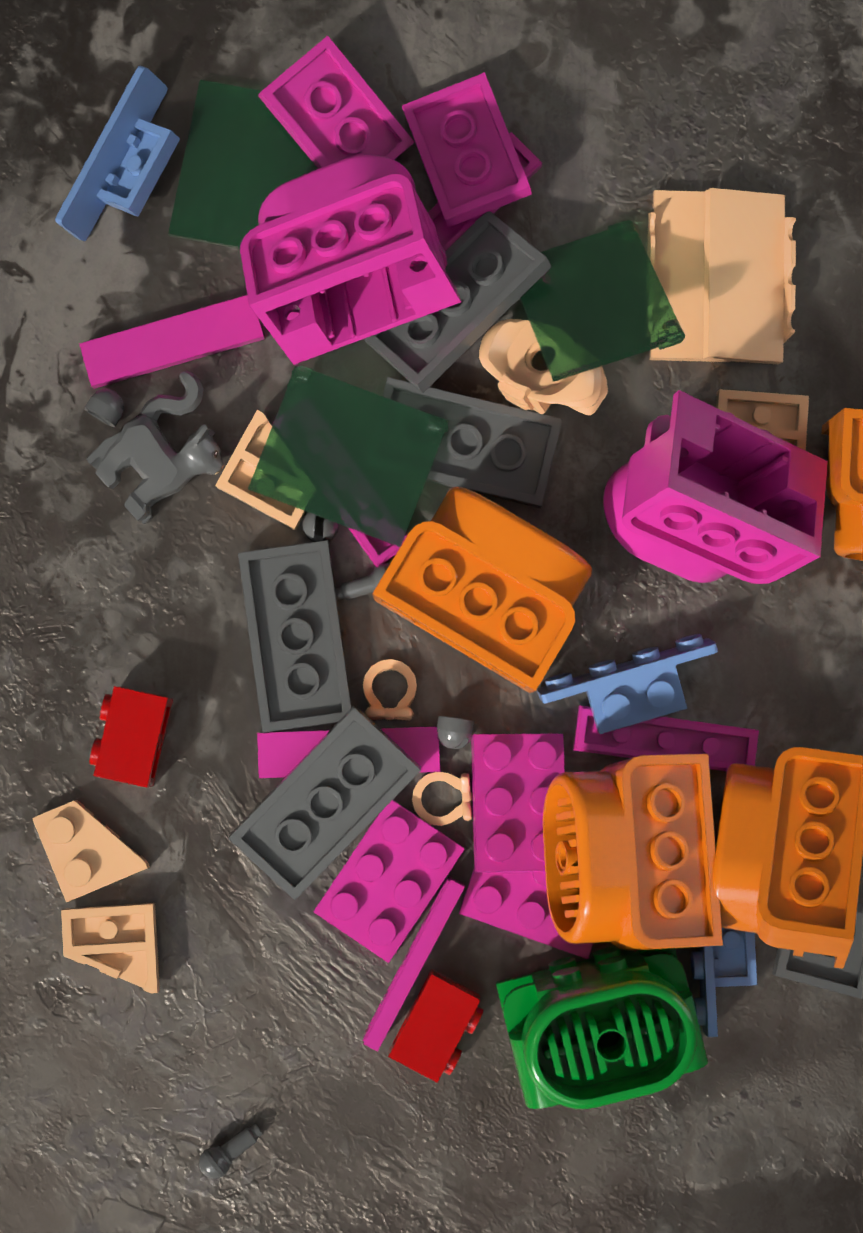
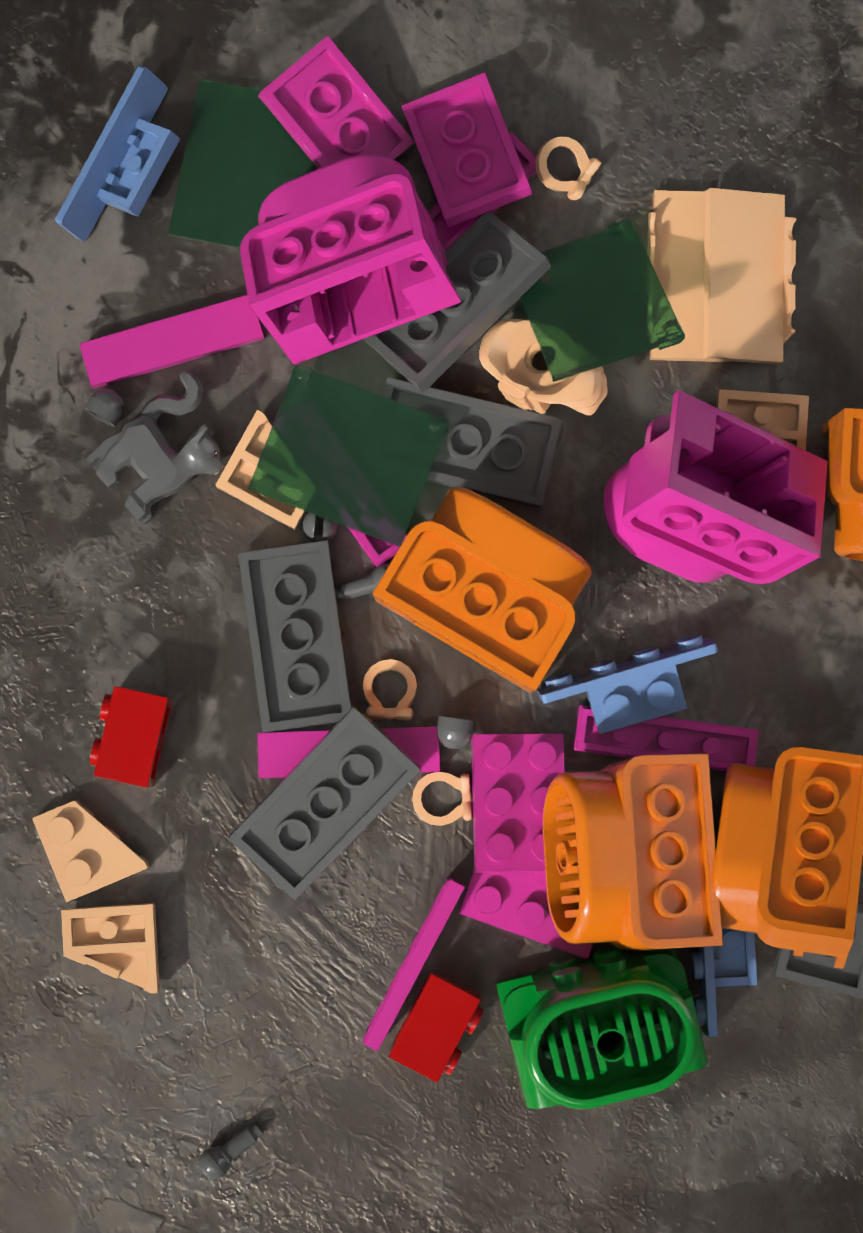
(389, 880): dark pink plate -> none
(586, 165): none -> light nougat piece

